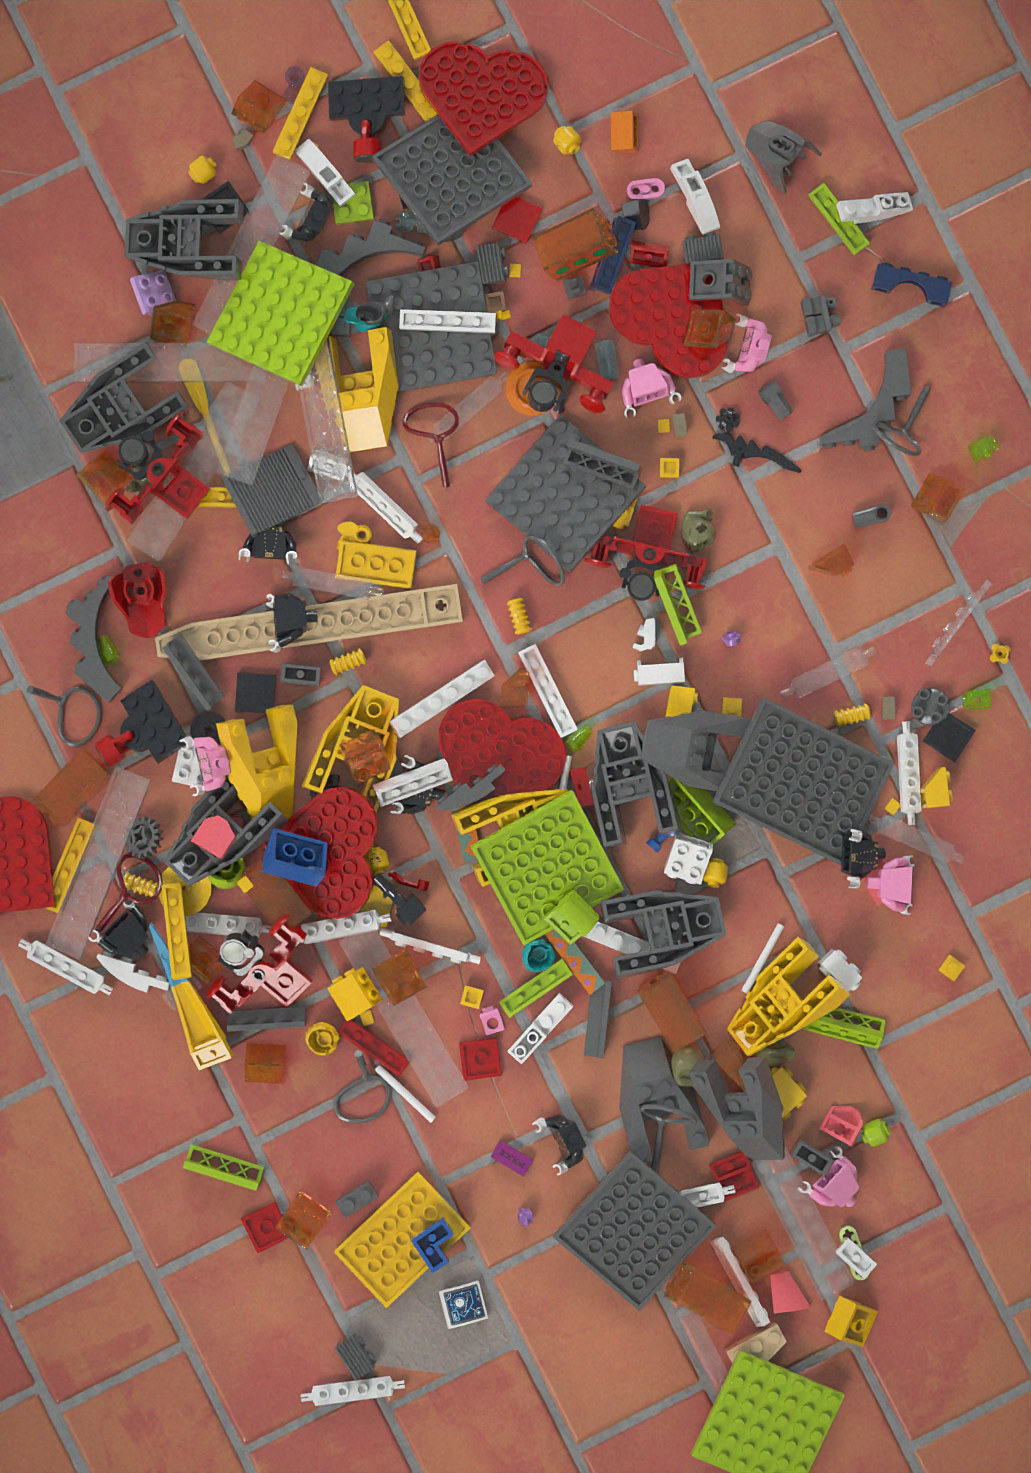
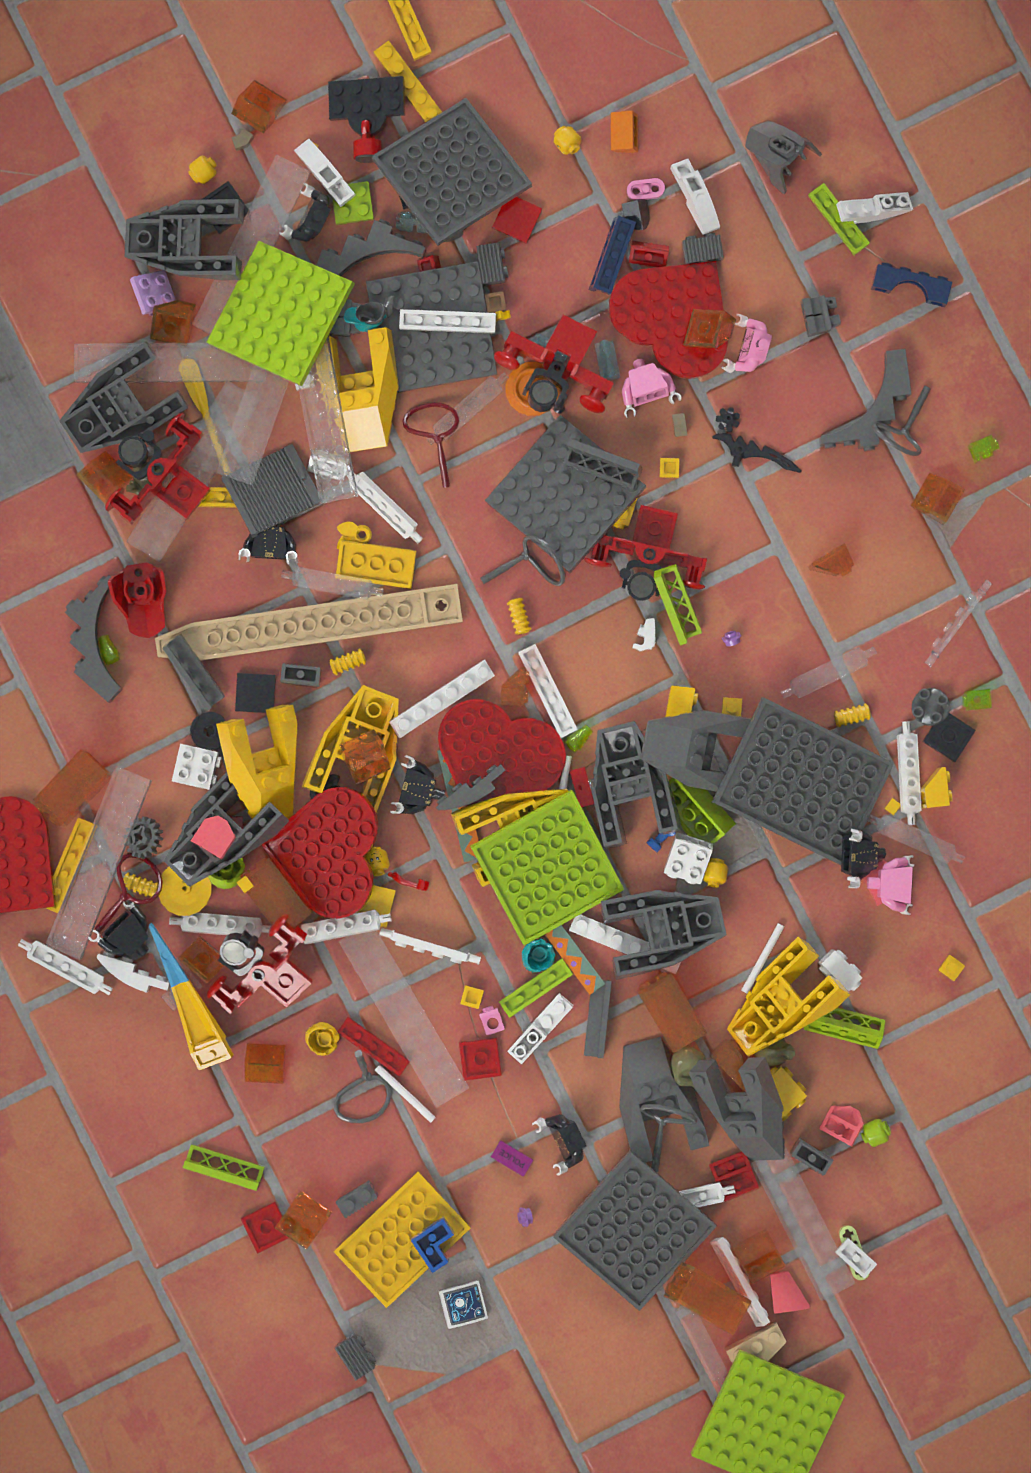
(60, 700): dark grey piece -> none
(148, 726): black plate -> none
(176, 931): yellow plate -> none
(211, 761): bright pink torso -> none
(266, 1019): dark grey fence -> none
(289, 619): black torso -> none
(291, 93): plate -> none
(295, 857): blue slope -> none
(300, 113): yellow plate -> none
(352, 1391): white plate -> none
(354, 993): yellow brick -> none
(366, 1018): yellow window -> none
(399, 977): clear orange slope -> none
(407, 908): black brick -> none
(412, 782): white slope -> none
(435, 533): clear orange plate -> none
(480, 93): red plate -> none
(515, 270): yellow window -> none
(572, 917): lime brick -> none
(574, 287): dark grey tile -> none
(575, 244): clear orange brick -> none
(659, 673): white brick -> none
(663, 426): yellow window -> none
(697, 530): olive piece -> none
(729, 282): dark grey bracket -> none
(773, 396): dark grey piece -> none
(837, 1184): bright pink torso -> none
(851, 1321): yellow slope -> none
(869, 516): dark grey piece -> none
(888, 707): dark tan piece -> none
(1005, 653): yellow plate -> none

